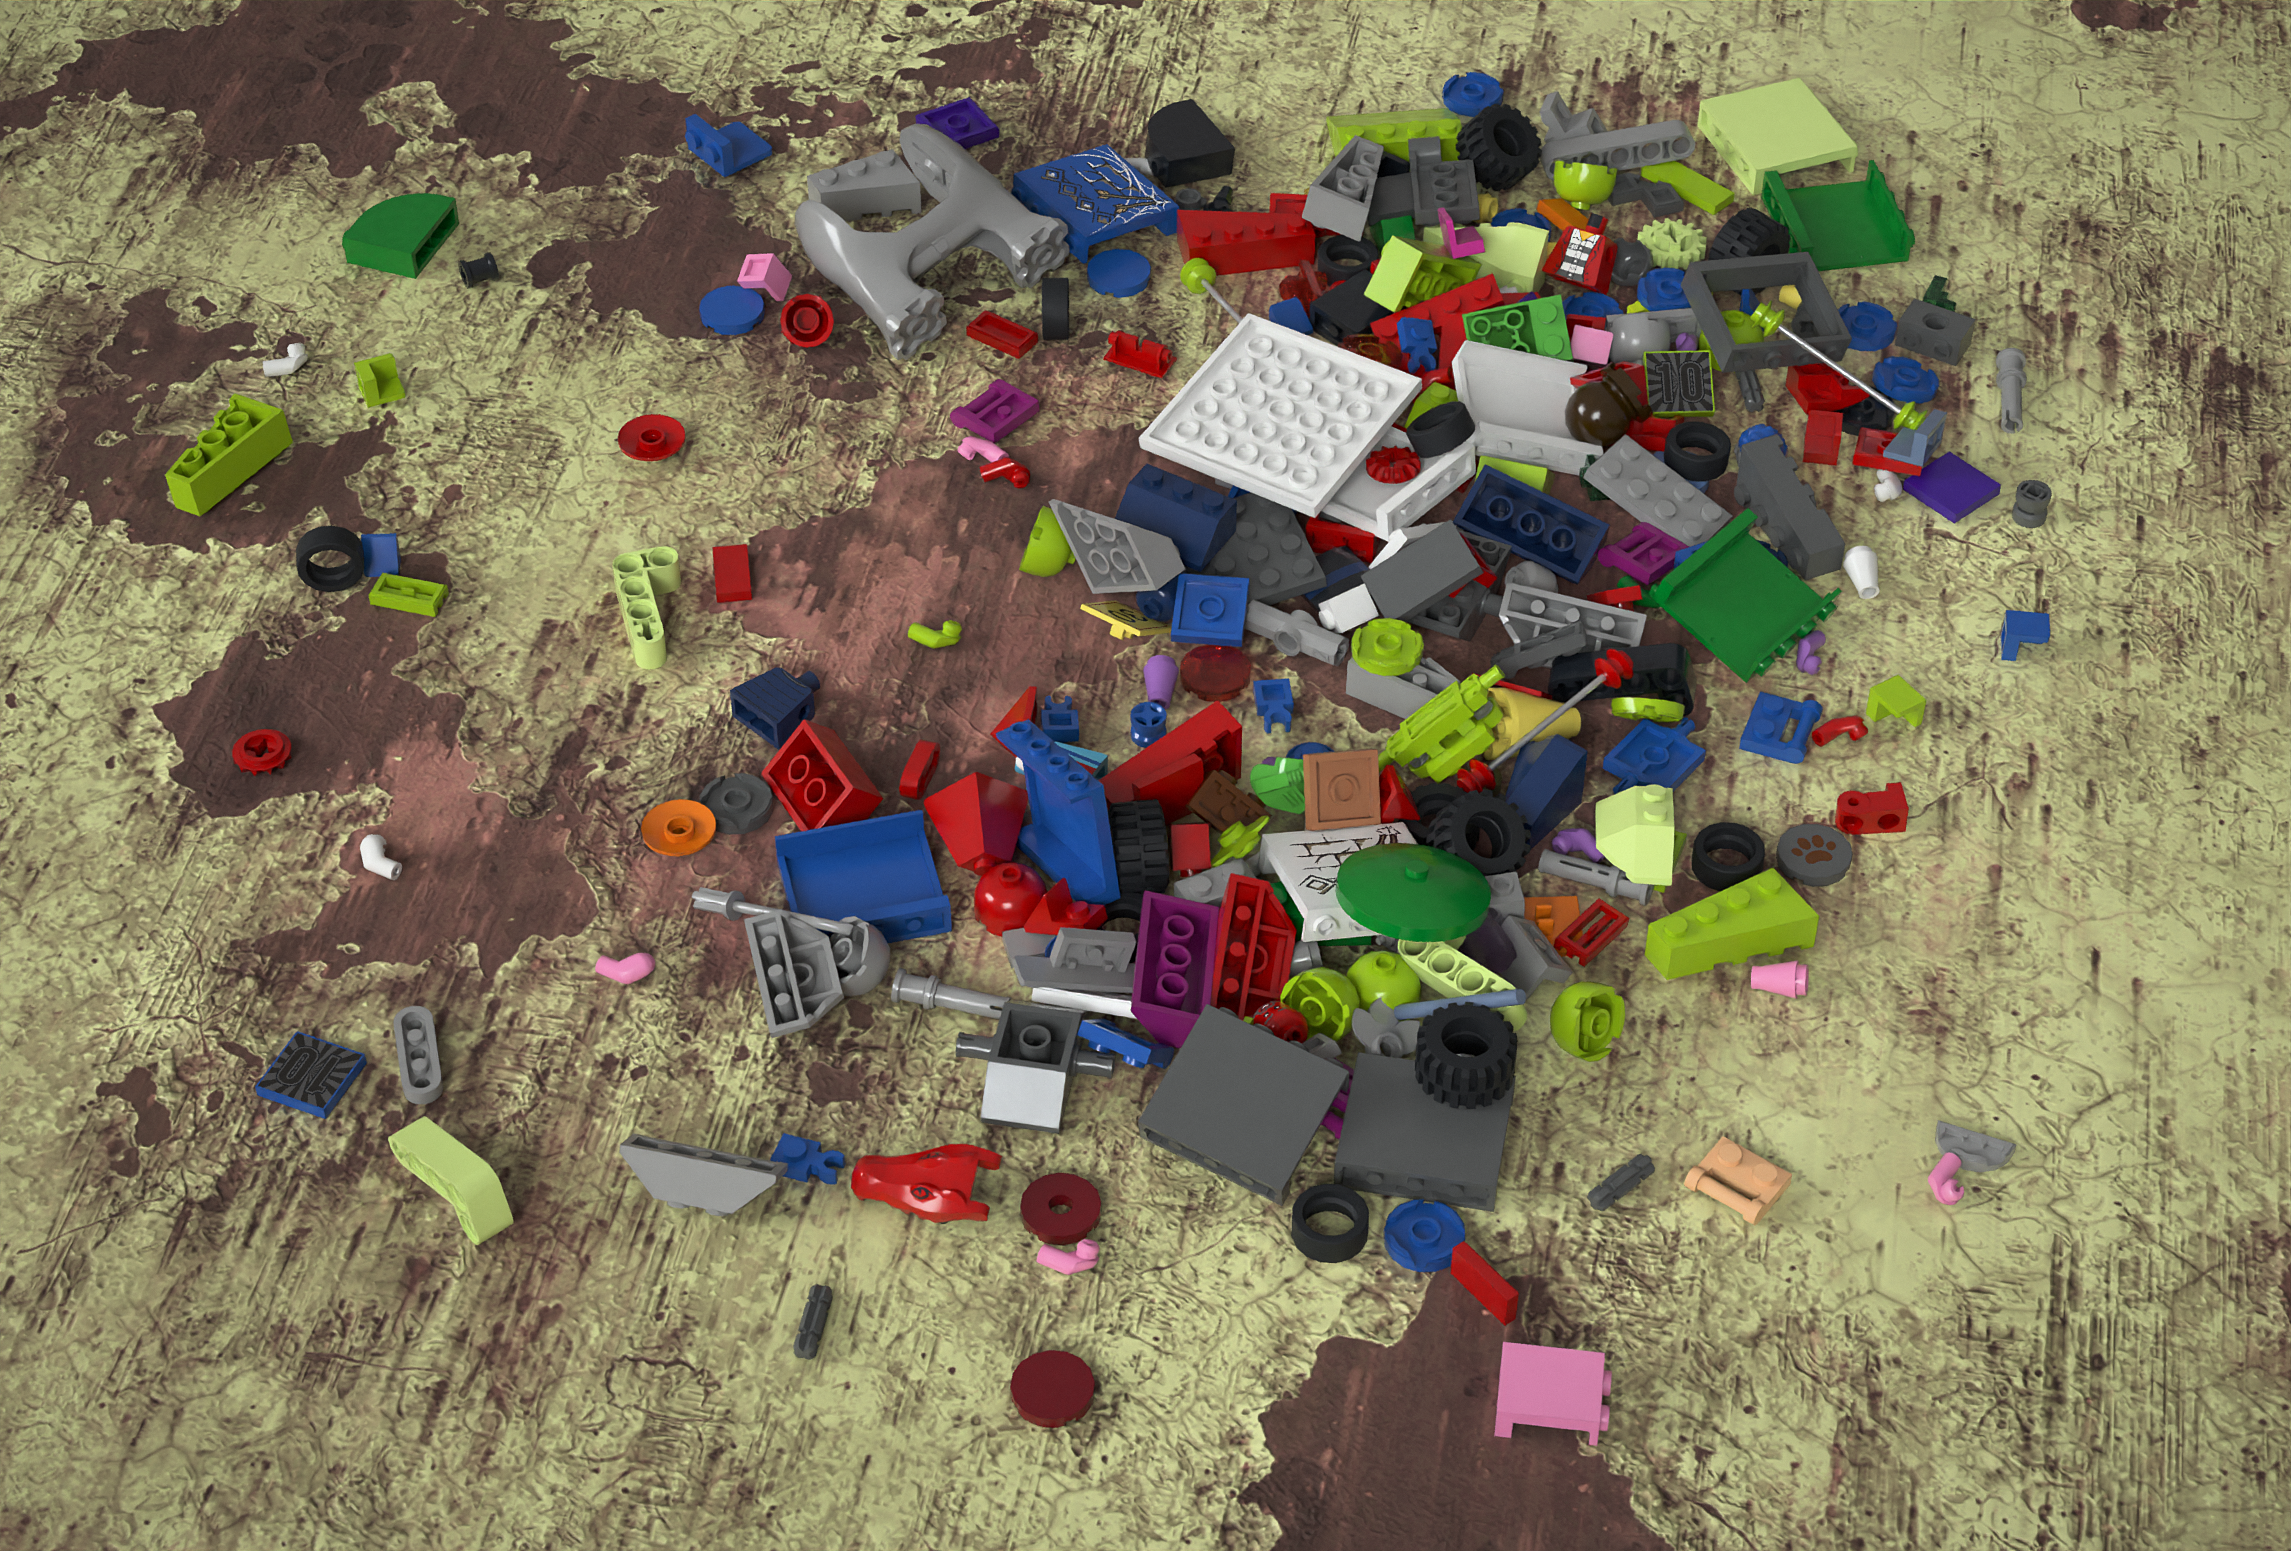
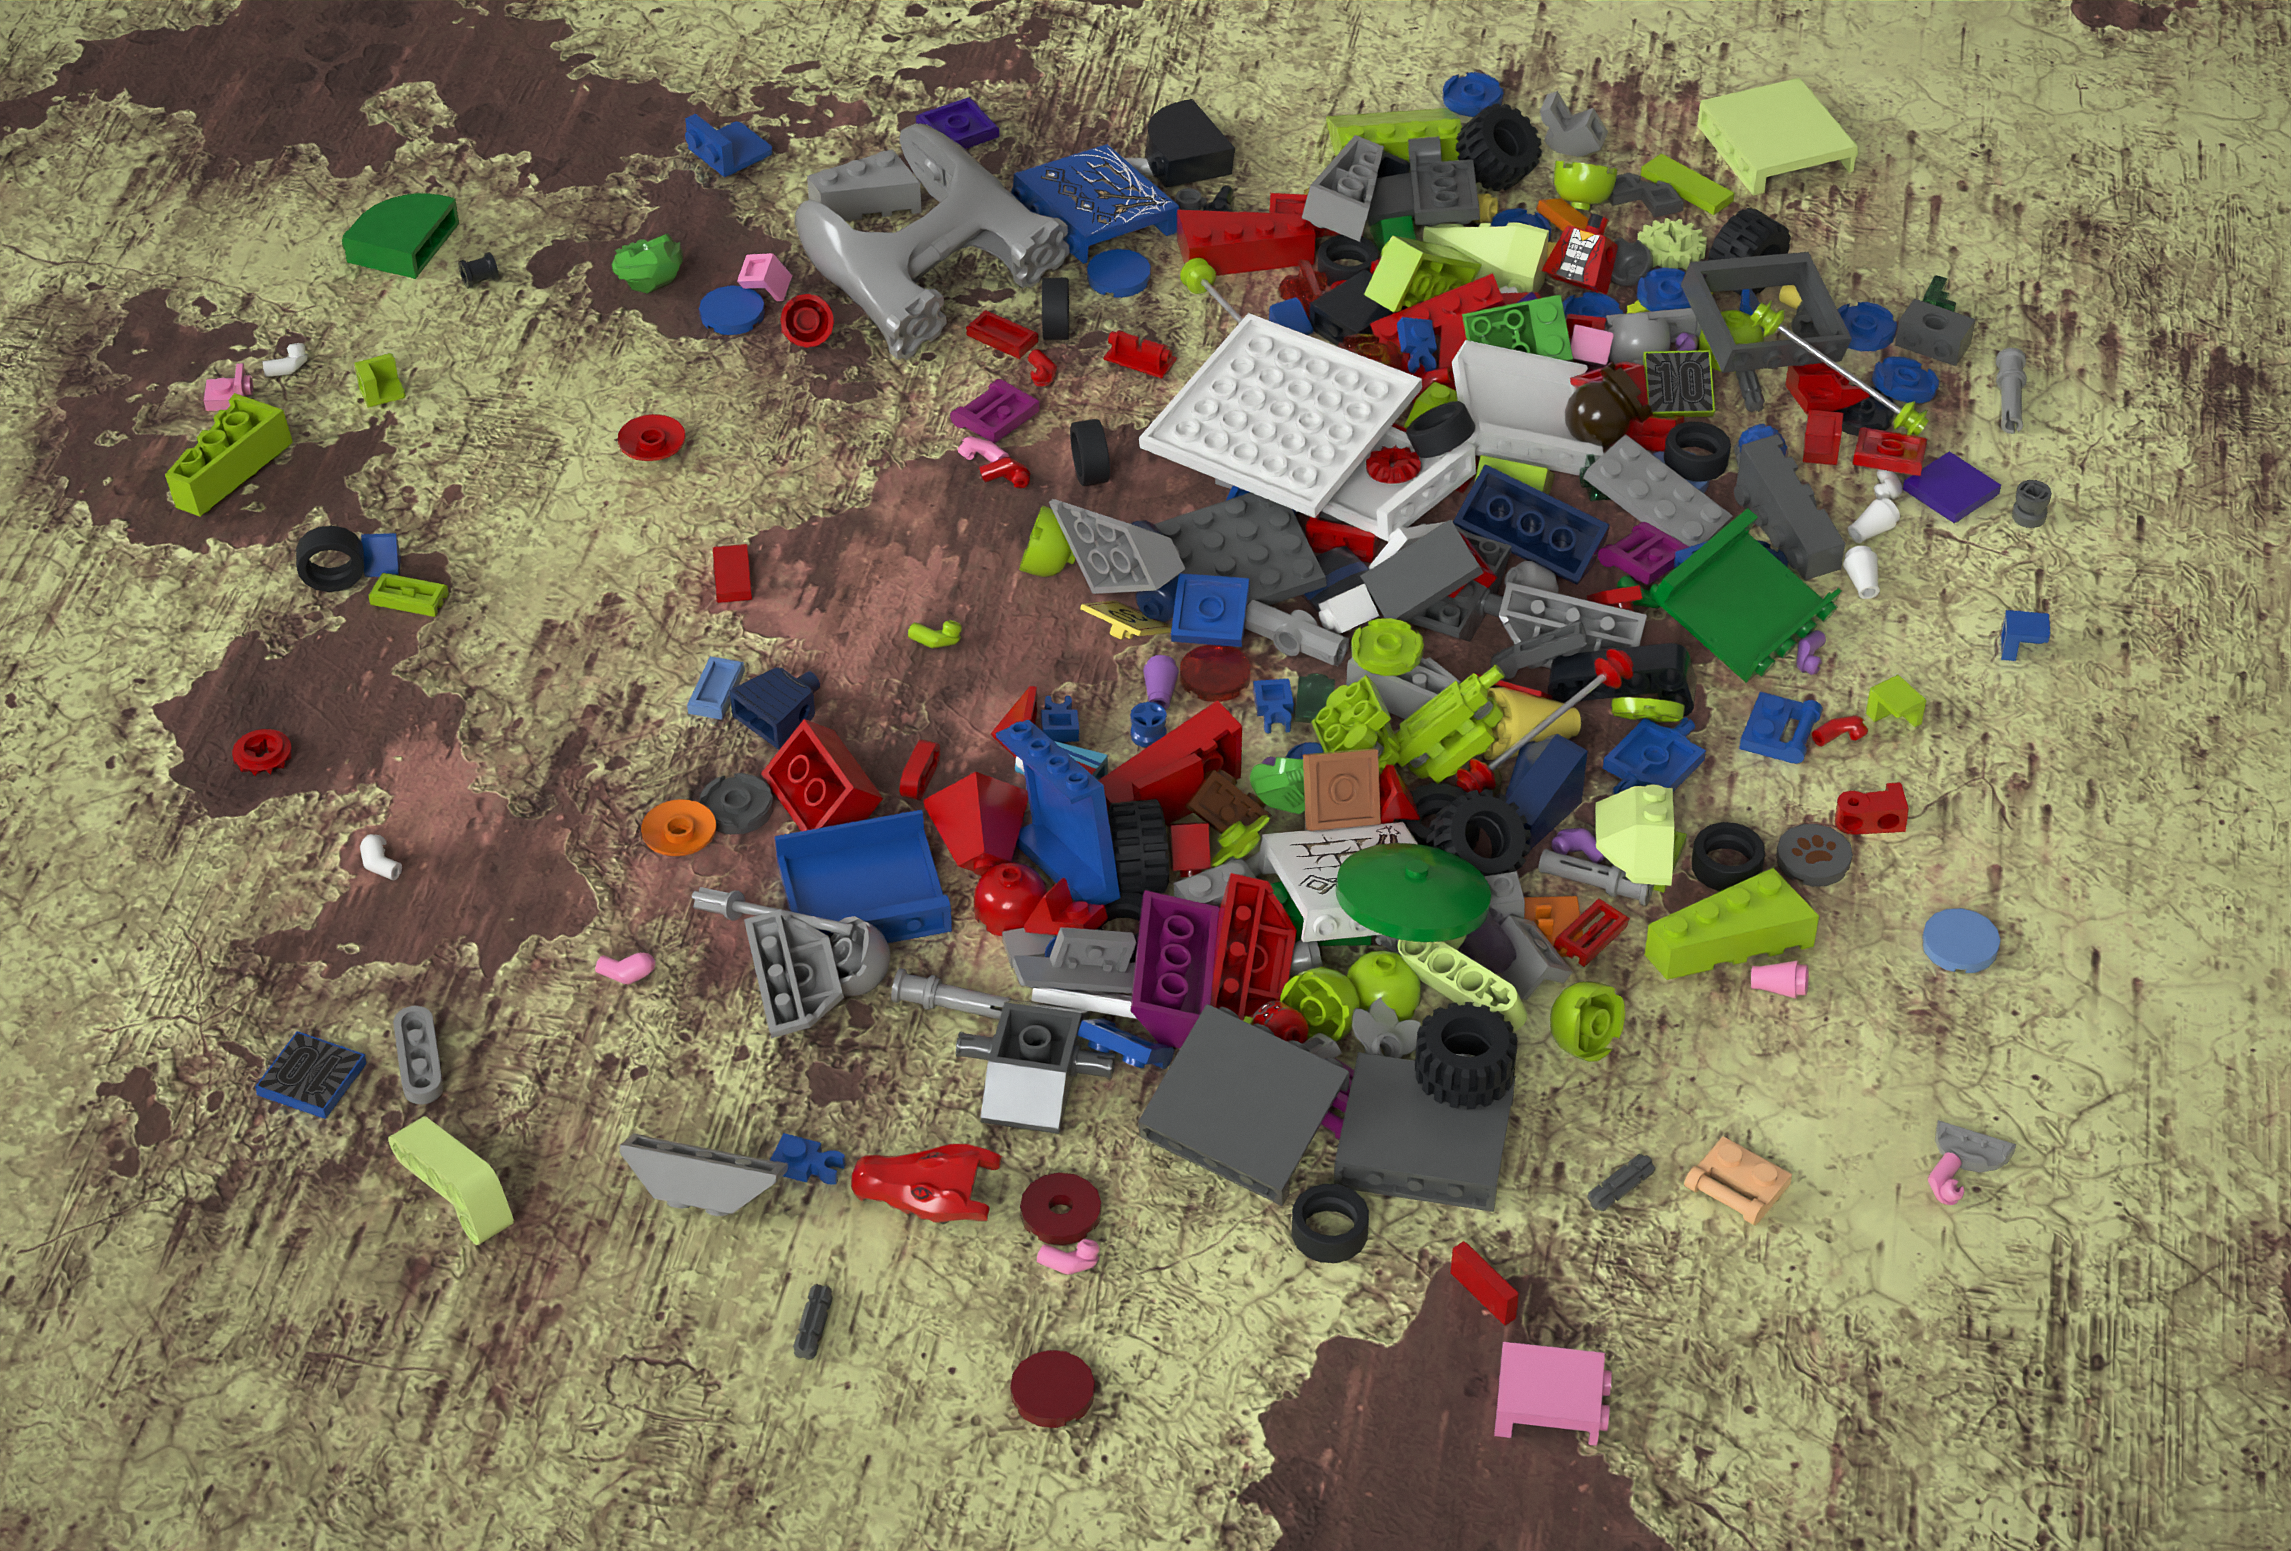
(220, 390): none -> bright pink bracket
(637, 580): yellowish green beam -> none
(648, 264): none -> bright green helmet
(713, 689): none -> medium blue tile
(1045, 368): none -> red arm
(1090, 452): none -> black tyre
(1182, 510): dark blue slope -> none
(1312, 696): none -> clear green bracket
(1357, 720): none -> lime piece
(1423, 1235): blue tile -> none
(1460, 241): dark pink panel -> none
(1492, 1000): sand blue bar -> none
(1631, 142): light grey beam -> none
(1842, 221): green panel -> none
(1876, 519): none -> white cone
(1919, 444): sand blue panel -> none
(1961, 940): none -> medium blue tile

